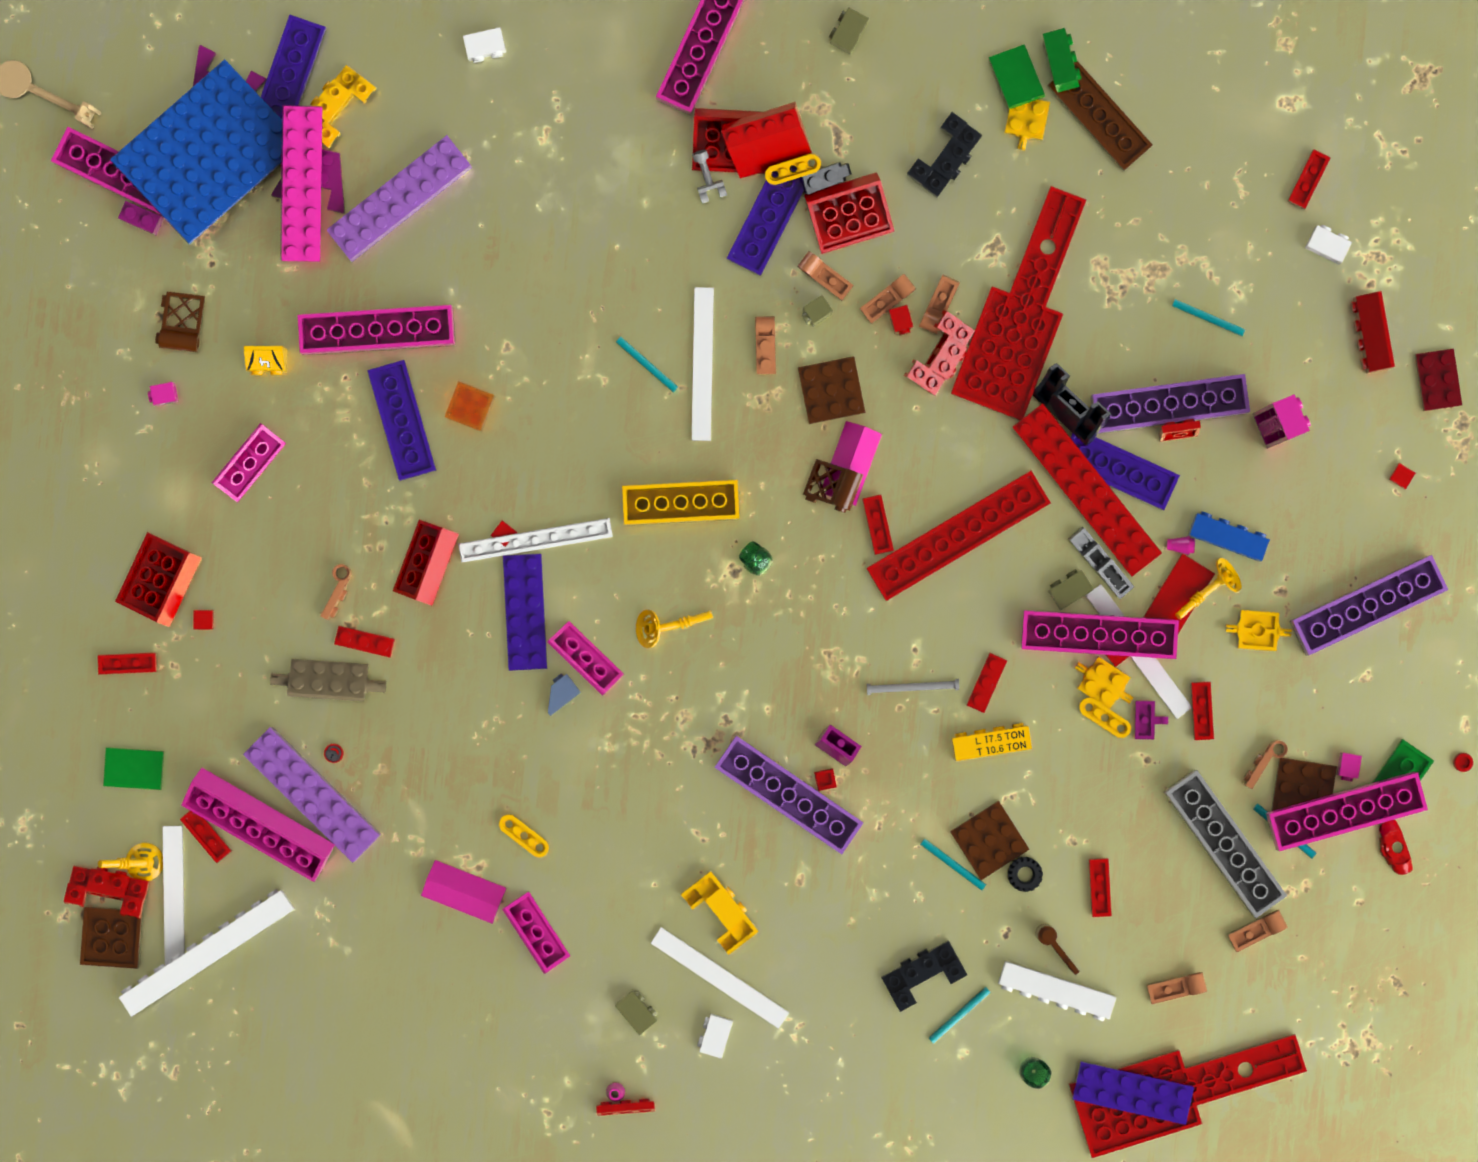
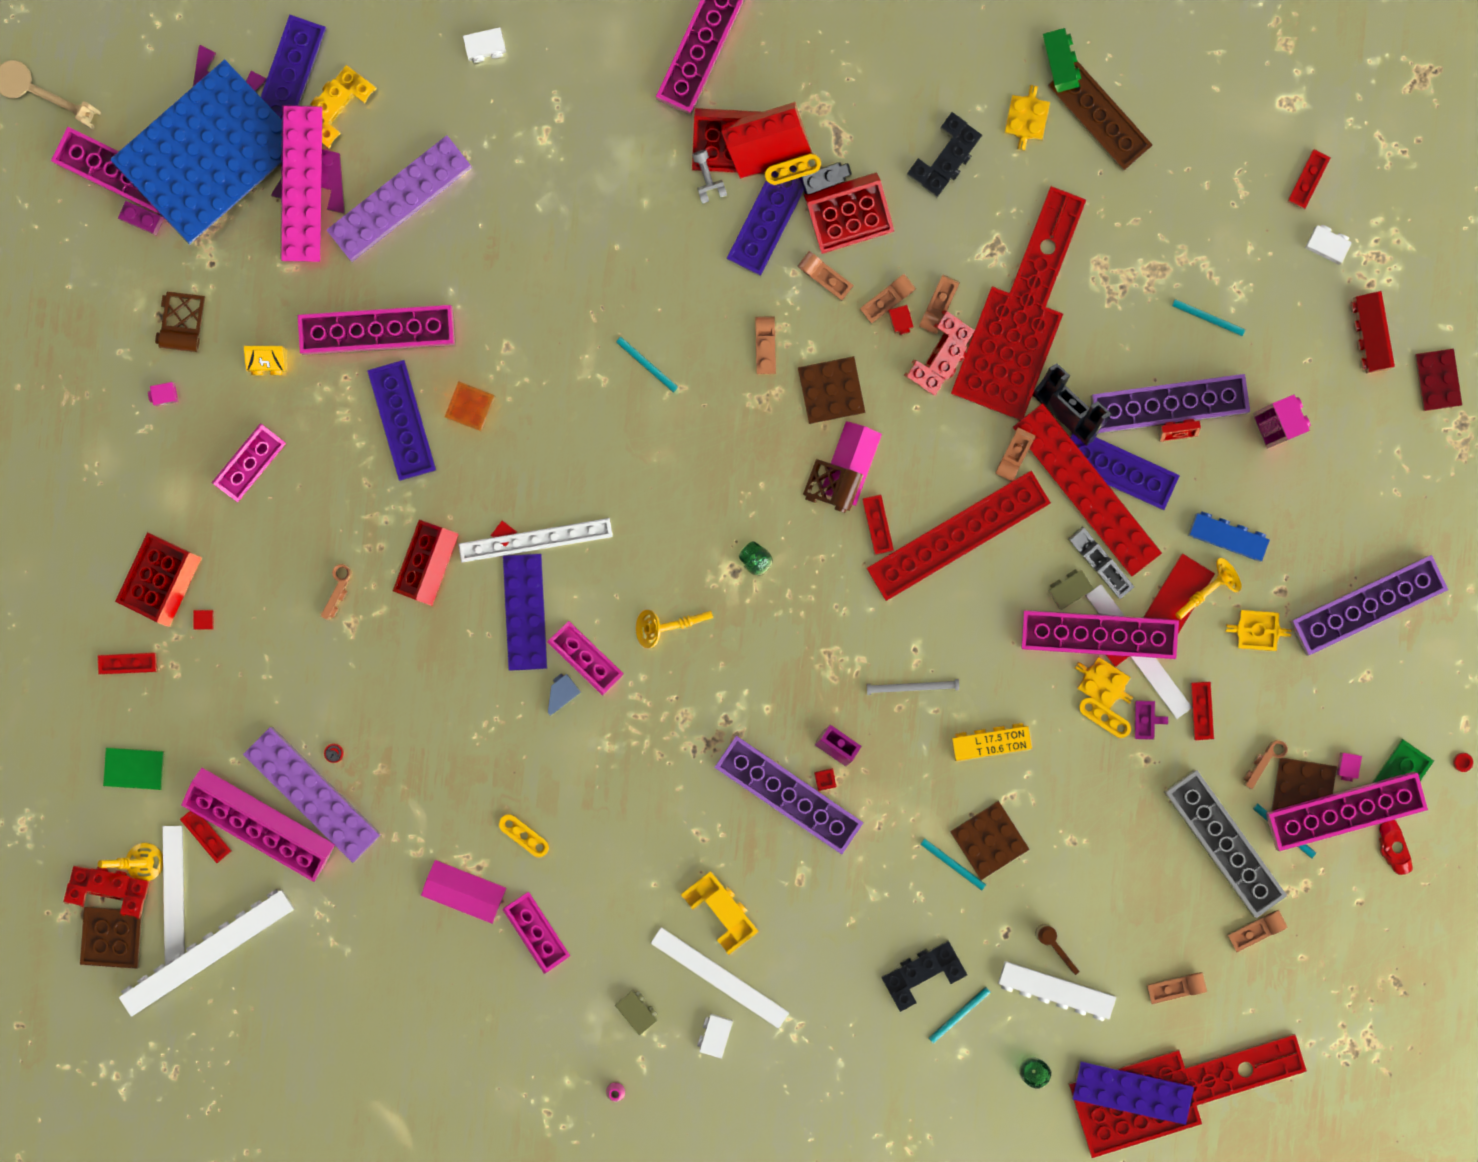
(328, 680): dark tan plate -> none
(364, 641): red plate -> none
(625, 1107): red plate -> none
(680, 502): yellow brick -> none
(702, 364): white tile -> none
(816, 311): olive brick -> none
(849, 30): olive brick -> none
(986, 682): red plate -> none
(1013, 874): black tyre -> none
(1015, 454): none -> nougat plate
(1016, 77): green tile -> none
(1100, 887): red plate -> none
(1182, 545): dark pink cone -> none
(1402, 476): red tile -> none

